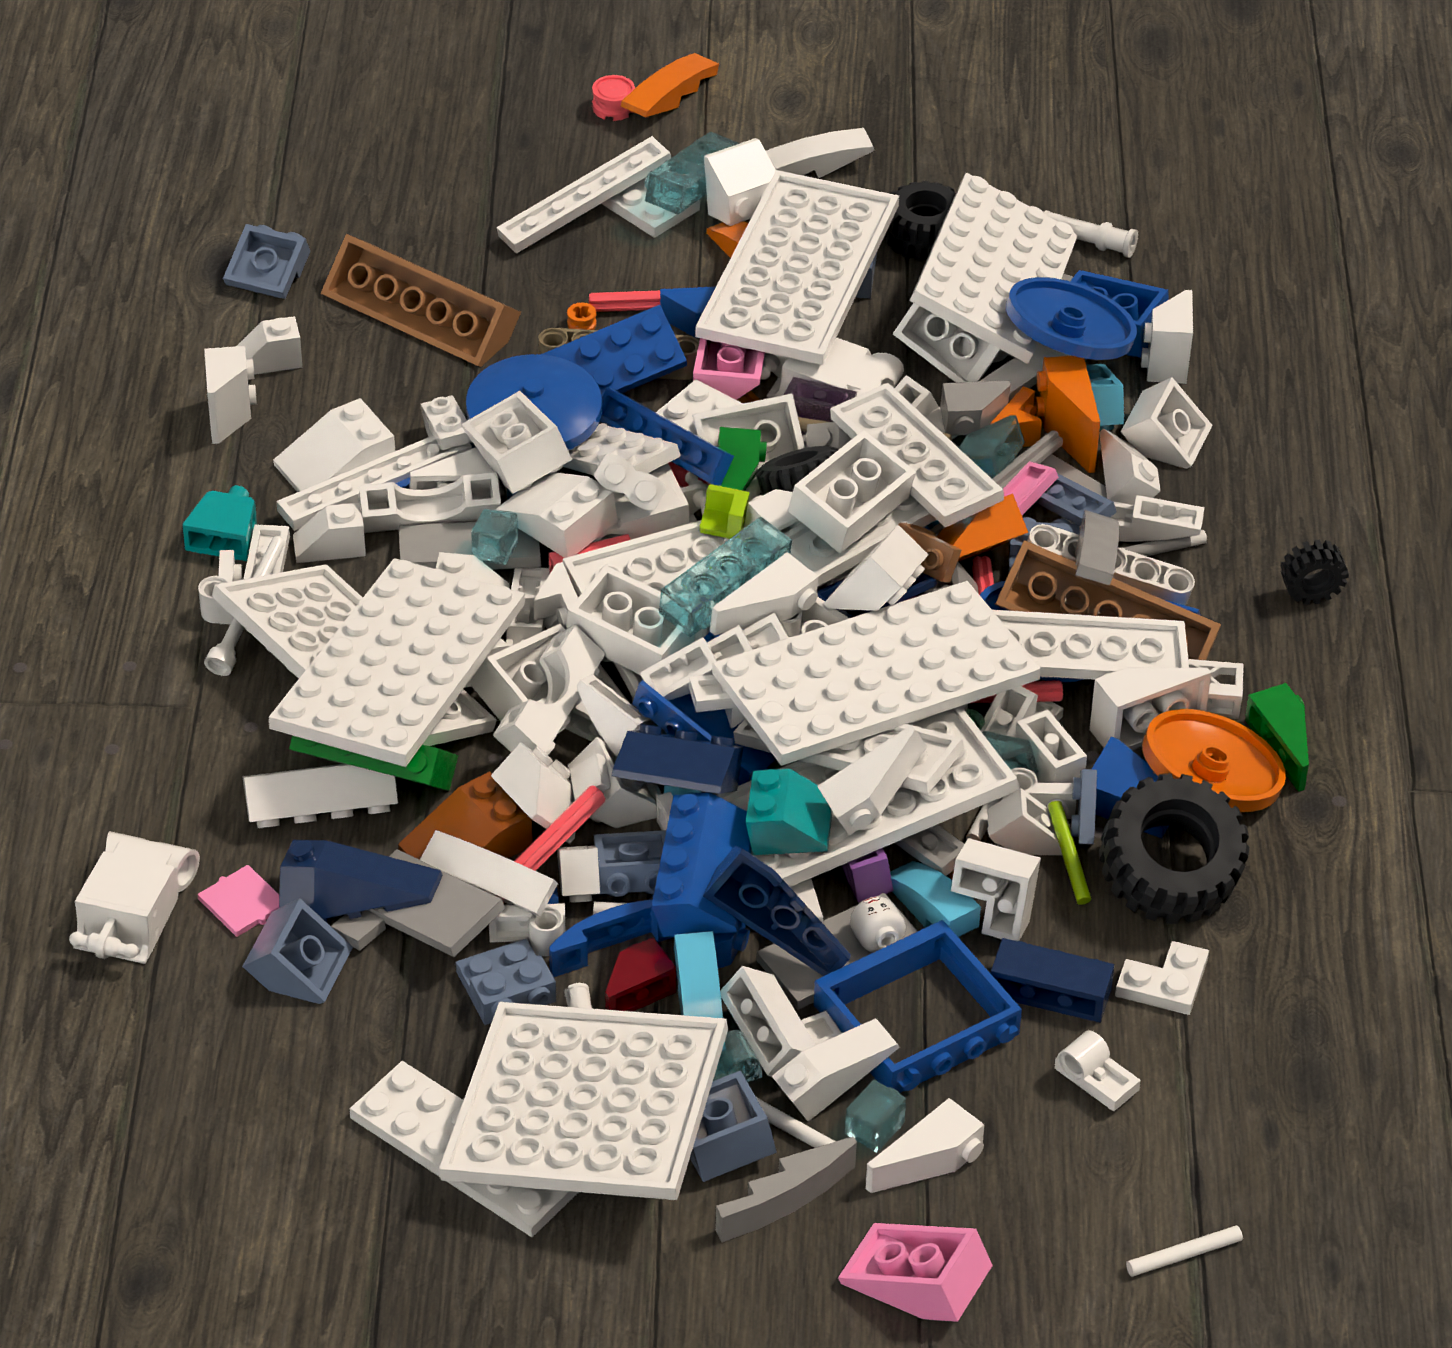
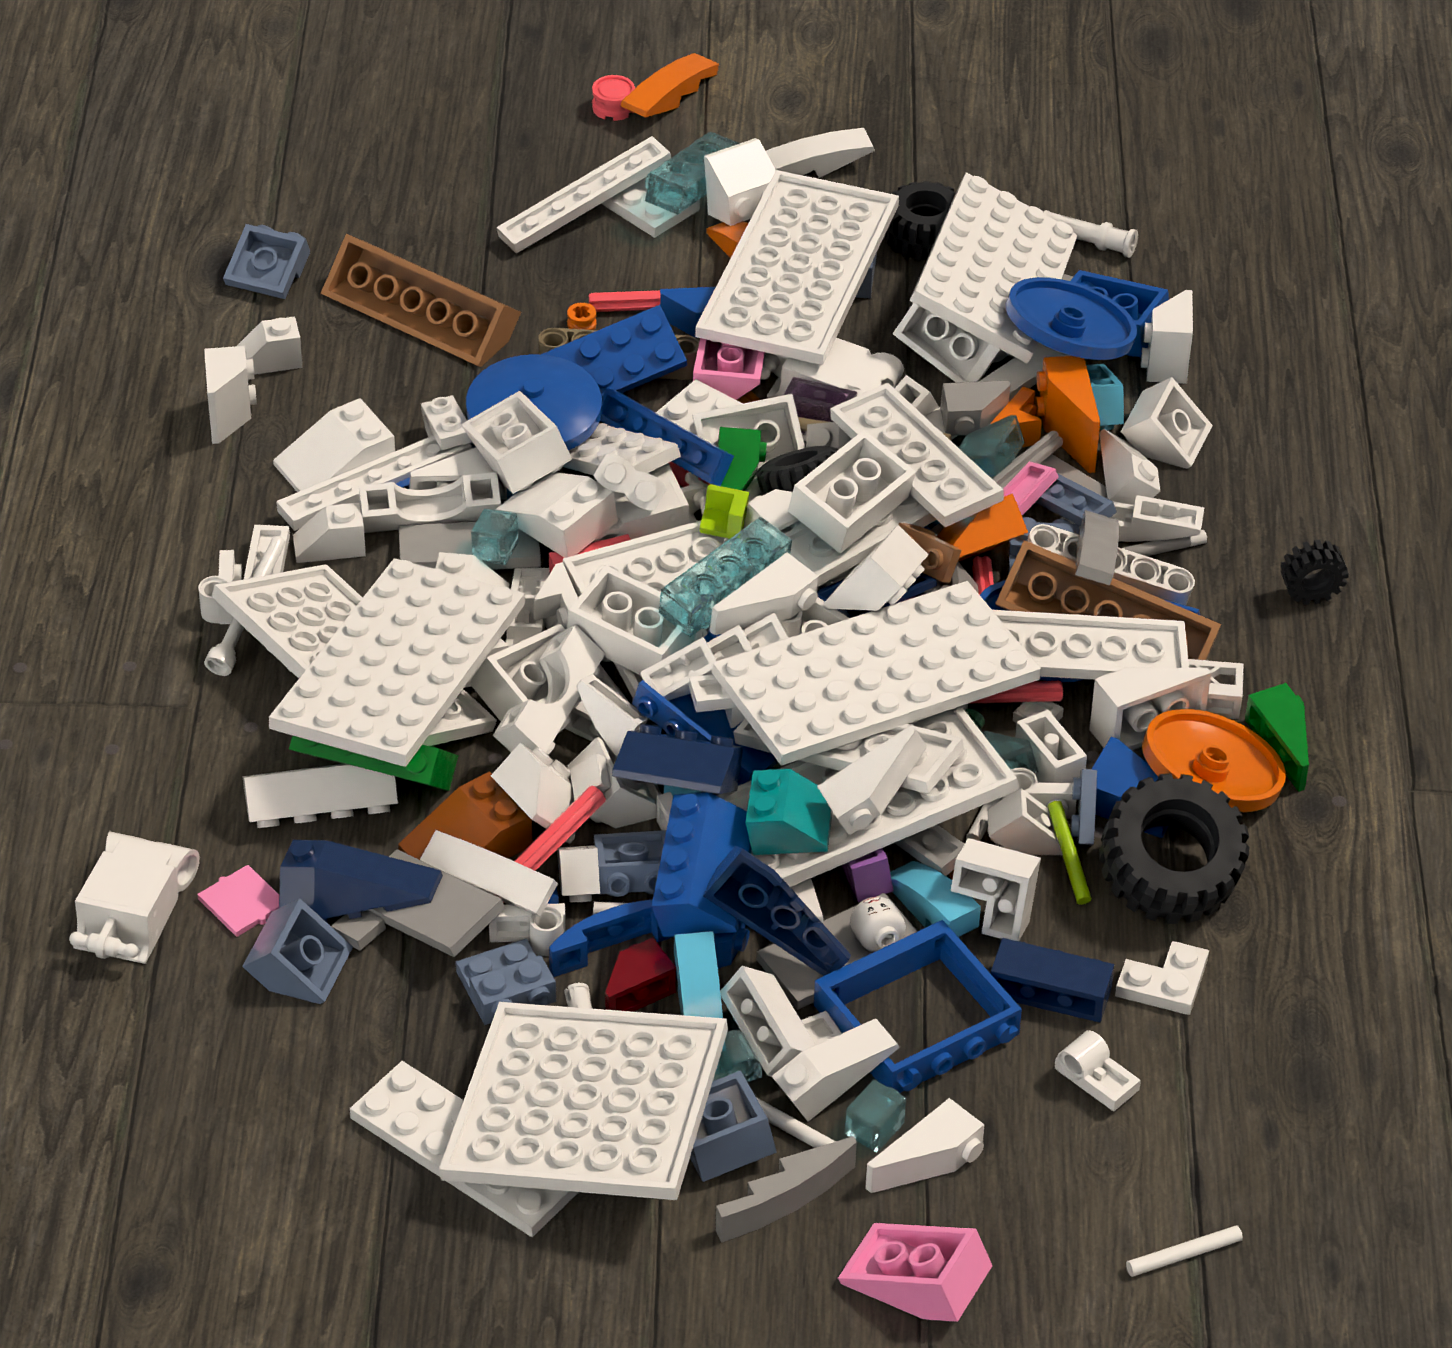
(221, 523): teal torso -> none
(1008, 709): white slope -> none

